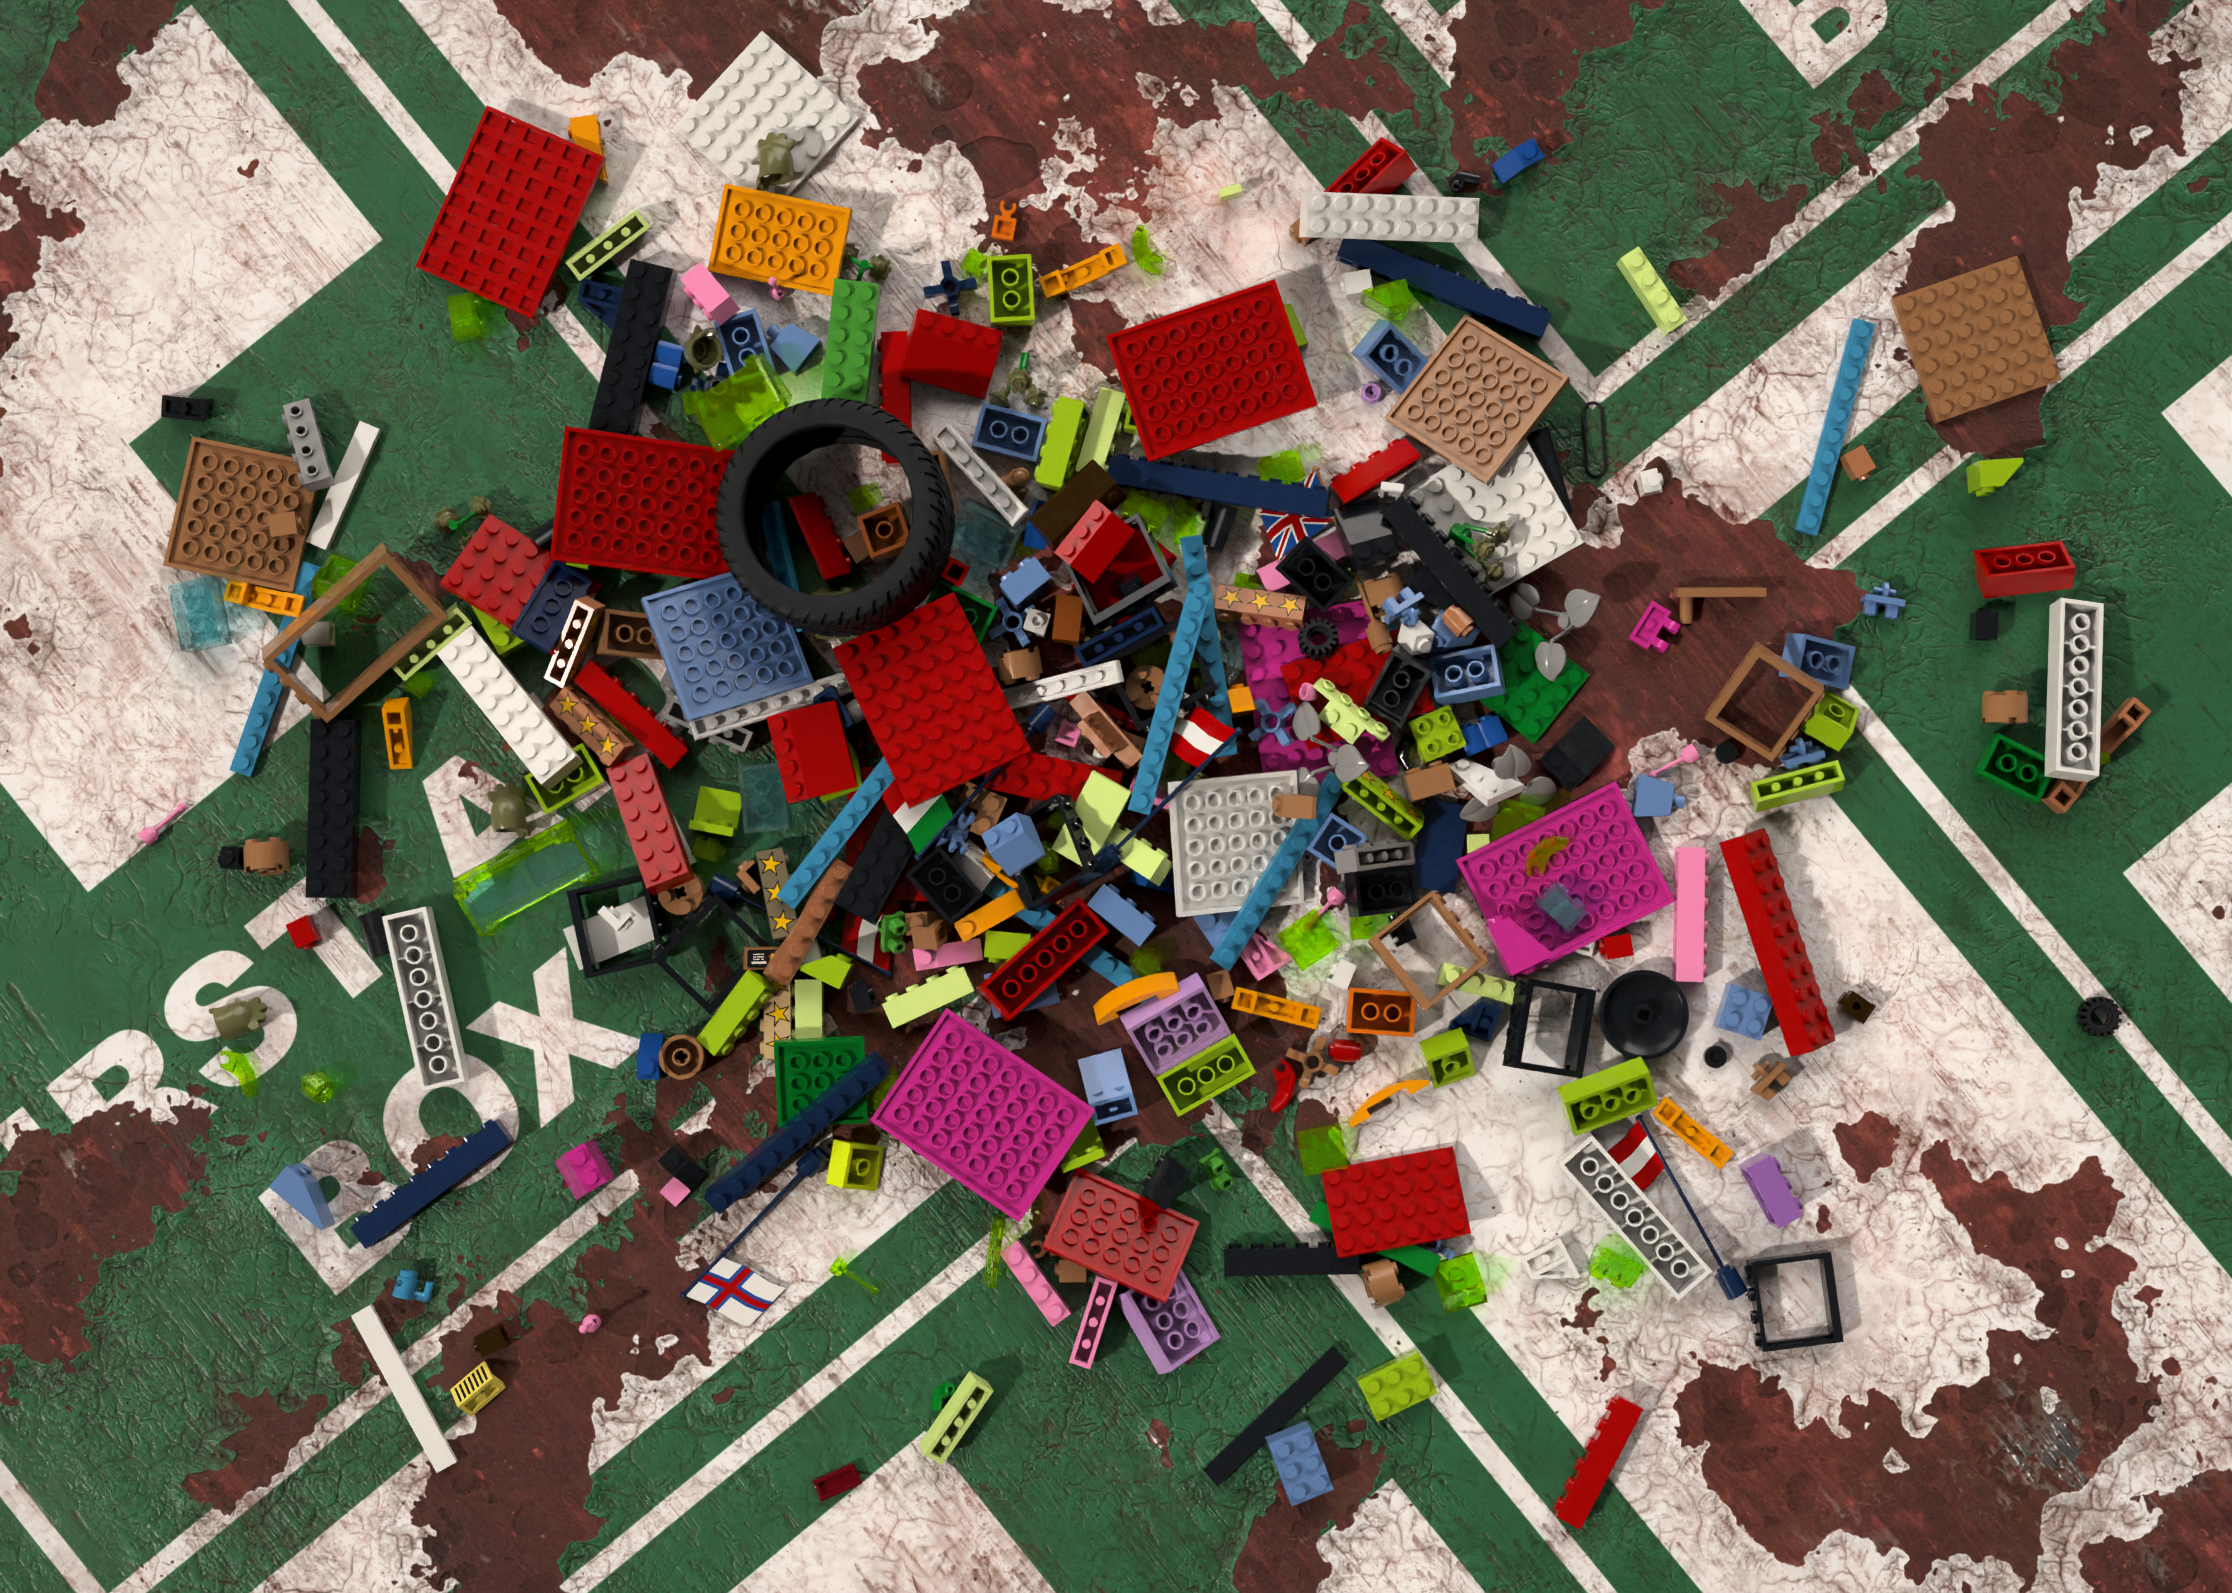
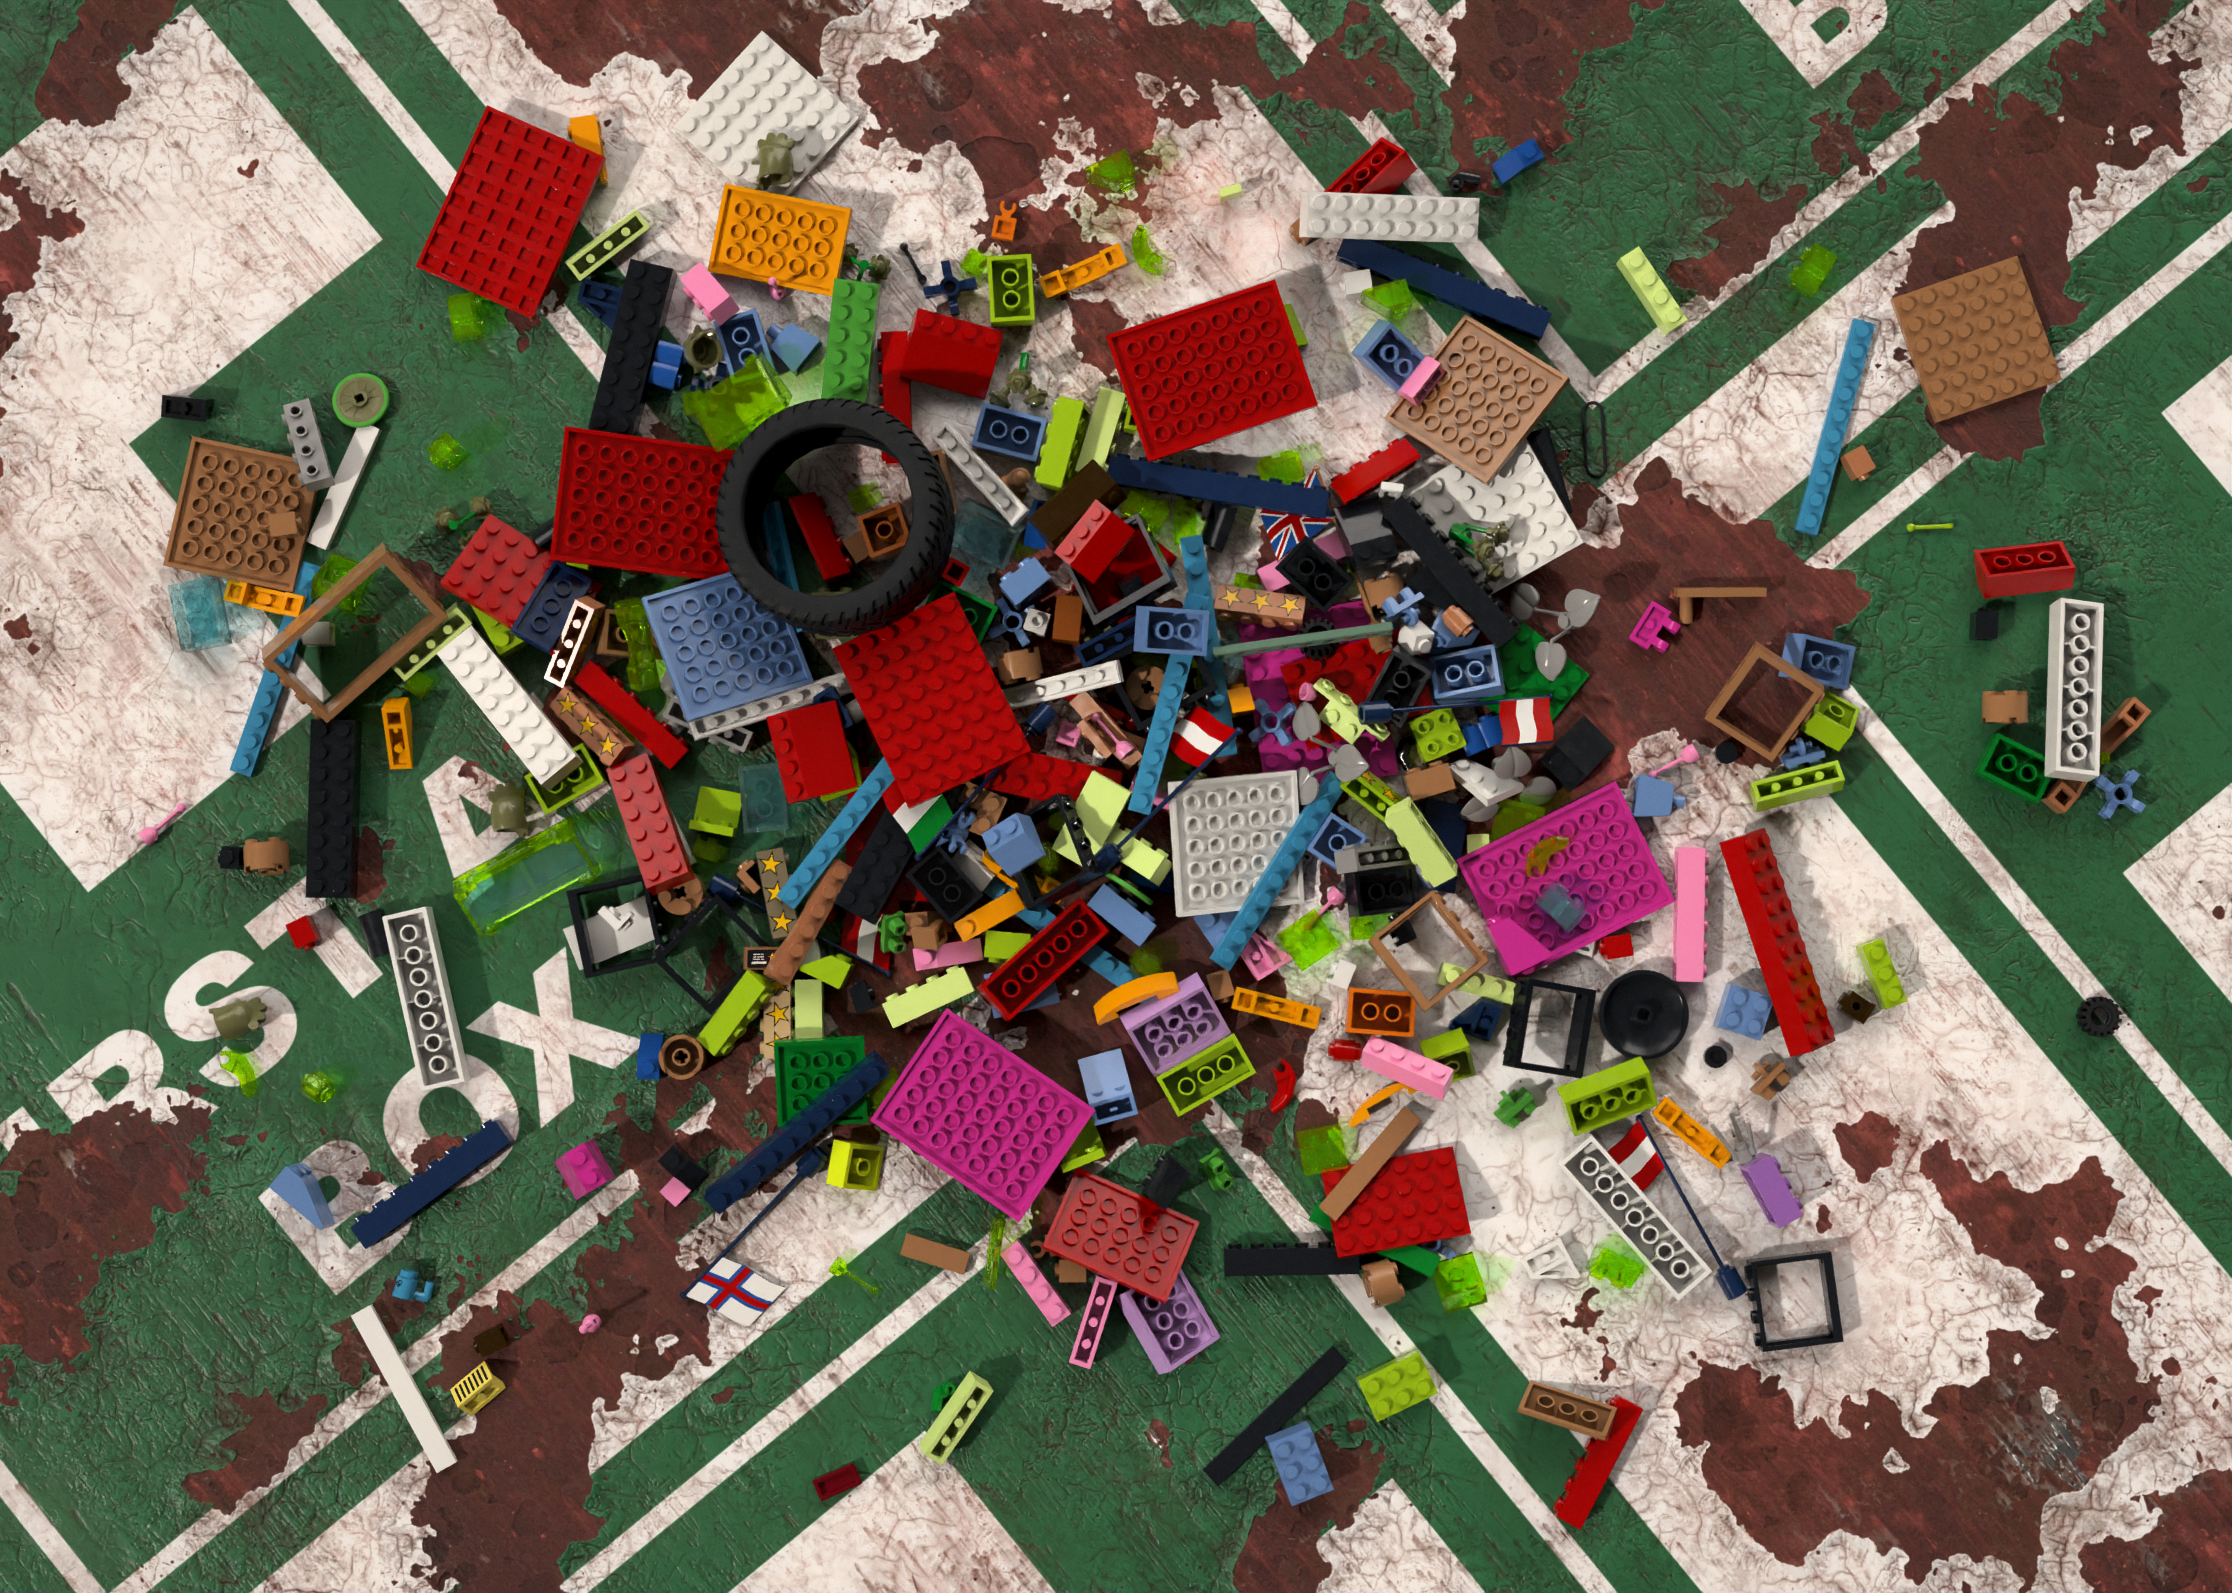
(365, 412): none -> olive wheel
(447, 452): none -> clear neon green brick
(642, 664): none -> clear neon green arch
(921, 278): none -> black hinge
(935, 1253): none -> medium nougat tile
(1113, 173): none -> clear neon green slope
(1122, 748): none -> bright pink hinge
(1129, 888): none -> bright green wheel
(1171, 630): none -> medium blue slope
(1294, 805): medium nougat slope -> none
(1303, 640): none -> sand green tile
(1316, 1051): medium nougat pin -> none
(1370, 1164): none -> medium nougat tile
(1377, 393): lavender plate -> none
(1407, 1067): none -> bright pink brick
(1421, 842): none -> yellowish green brick
(1422, 381): none -> bright pink brick
(1512, 1104): none -> bright green hips
(1521, 719): none -> flag
(1567, 1410): none -> medium nougat slope
(1649, 482): white brick -> none
(1743, 1151): none -> light grey plant
(1812, 270): none -> clear neon green brick
(1881, 973): none -> lime brick
(1891, 605): medium blue hips -> none
(1911, 527): none -> lime hinge
(1989, 475): lime slope -> none
(2127, 799): none -> medium blue pin

